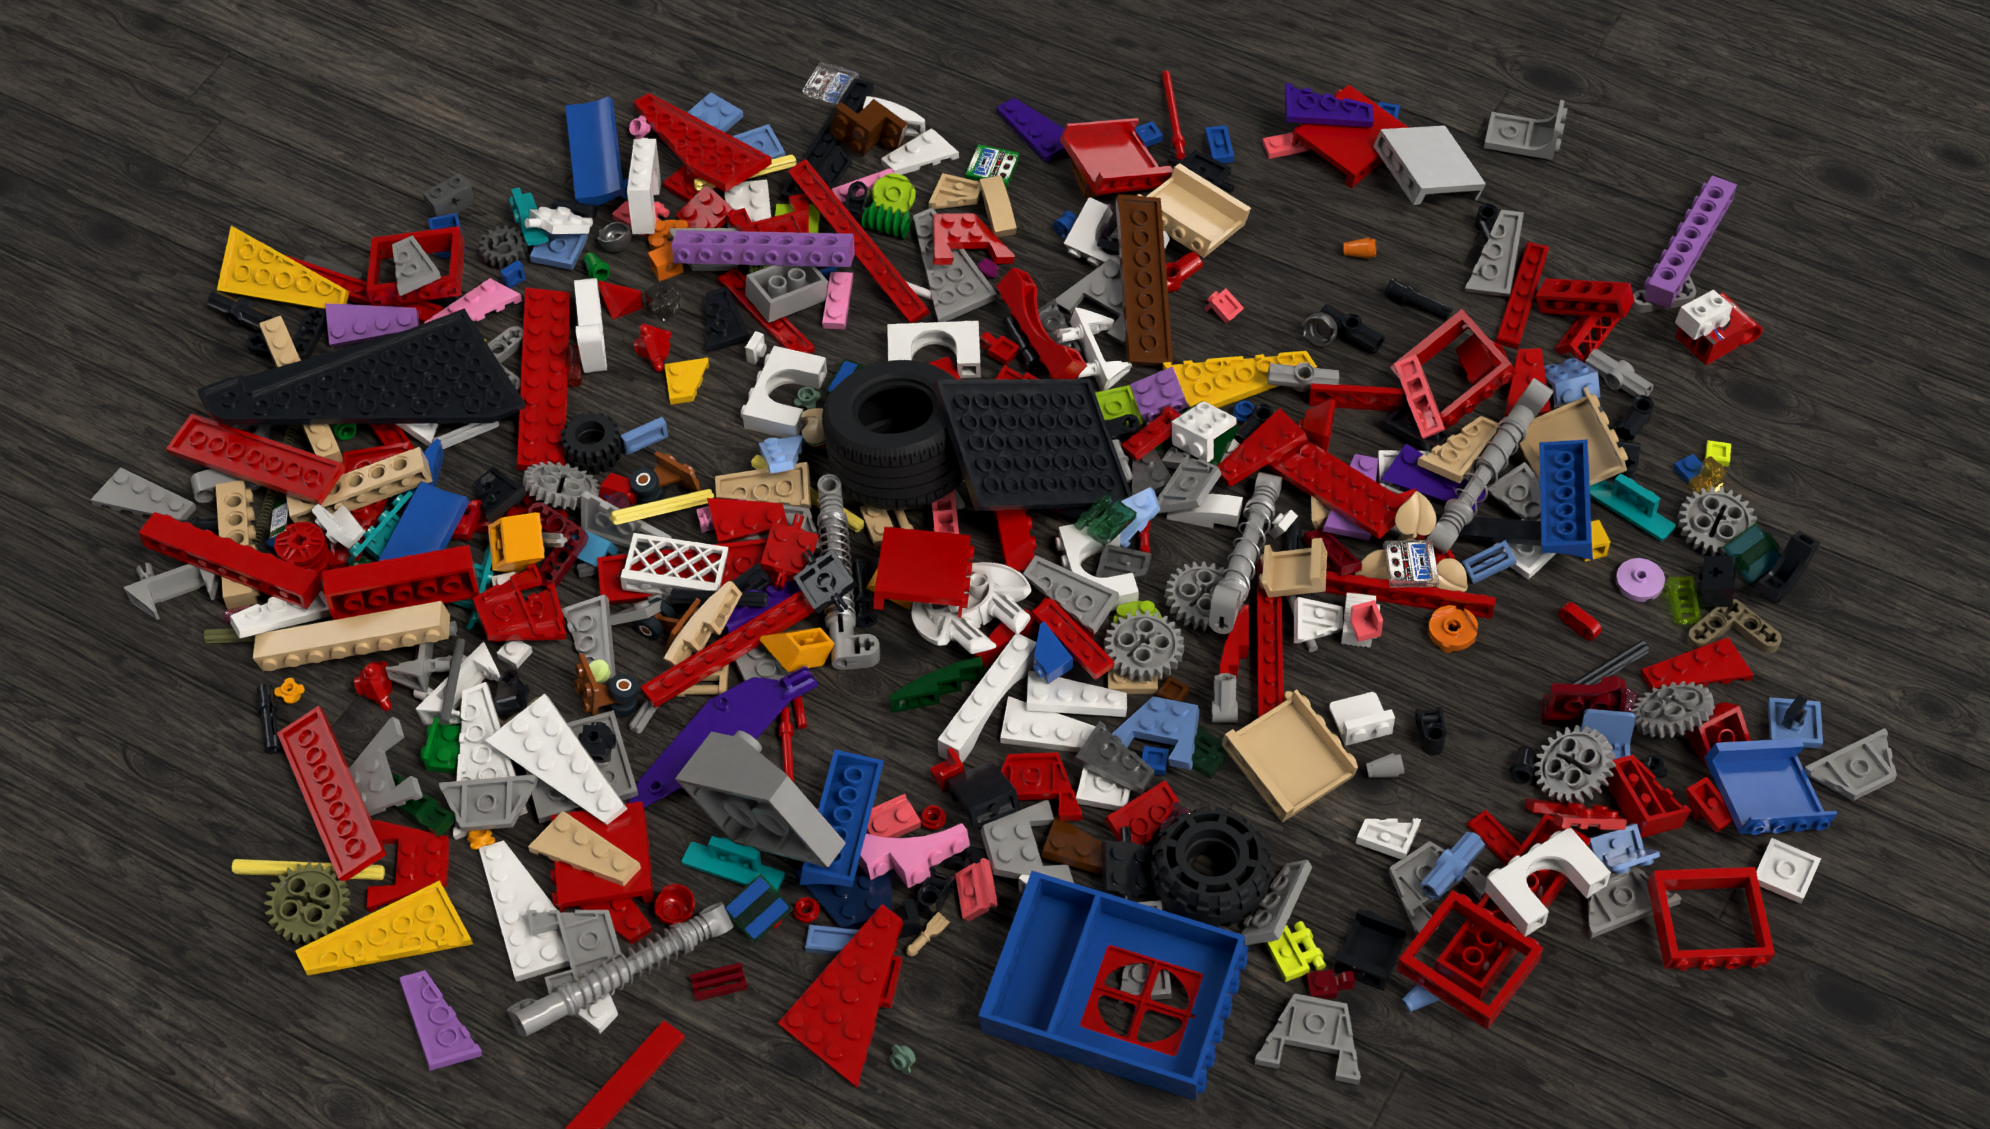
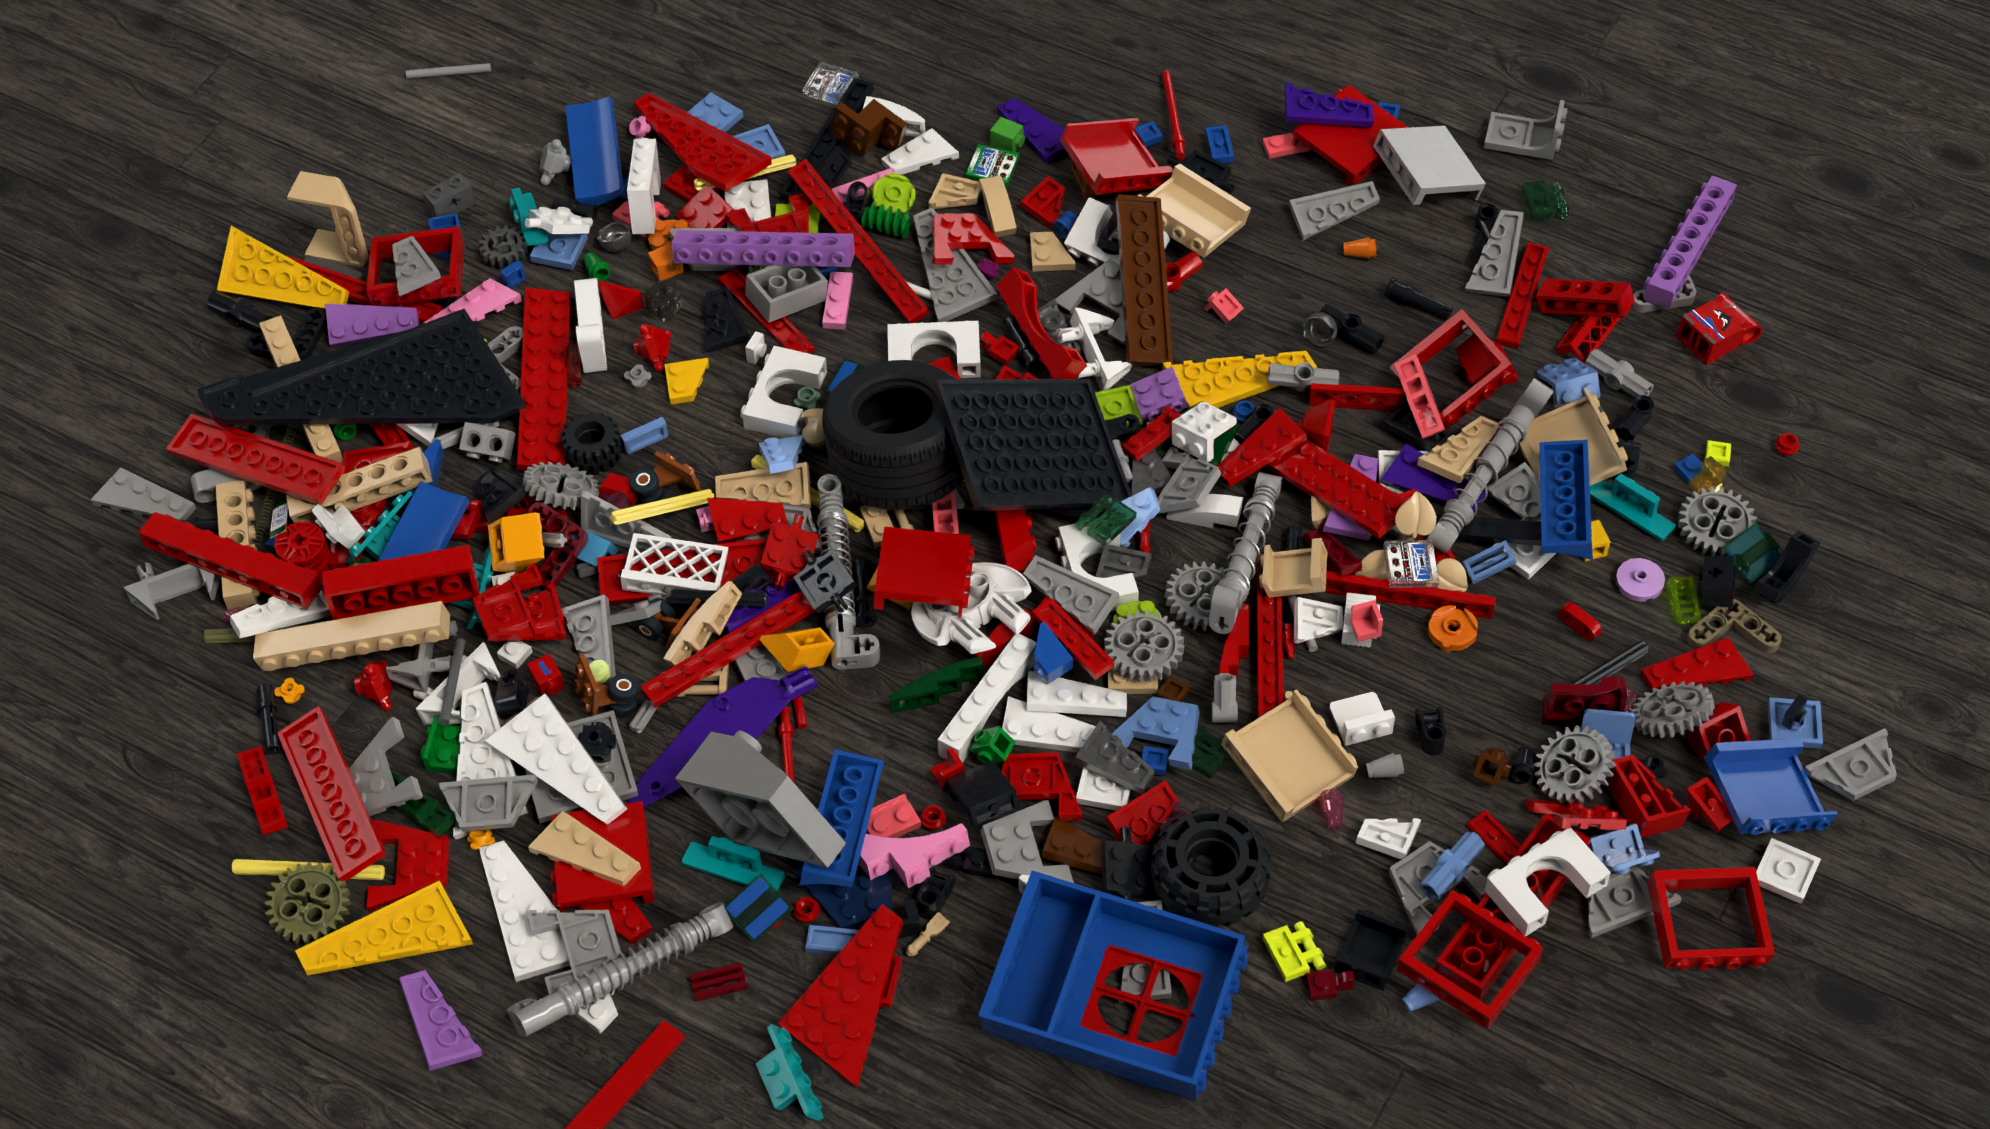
(262, 790): none -> red slope
(347, 242): none -> tan windscreen
(453, 70): none -> light grey bar
(488, 438): none -> light grey brick
(546, 675): none -> red brick
(553, 161): none -> light grey rock
(637, 376): none -> light grey plate
(674, 904): red hair -> none
(785, 1076): none -> teal bracket
(902, 1058): sand green plate -> none
(976, 889): coral plate -> none
(992, 745): none -> green brick
(1007, 135): none -> bright green brick
(1044, 201): none -> red wing
(1049, 253): none -> tan wing
(1277, 906): light grey wing -> none
(1281, 523): white plate -> none
(1288, 639): none -> red piece
(1315, 1026): light grey wing -> none
(1329, 208): none -> light grey wing
(1332, 807): none -> clear pink cone
(1484, 770): none -> reddish brown brick
(1527, 365): red wing -> none
(1539, 201): none -> clear green plate
(1704, 314): white brick -> none
(1787, 444): none -> red plate

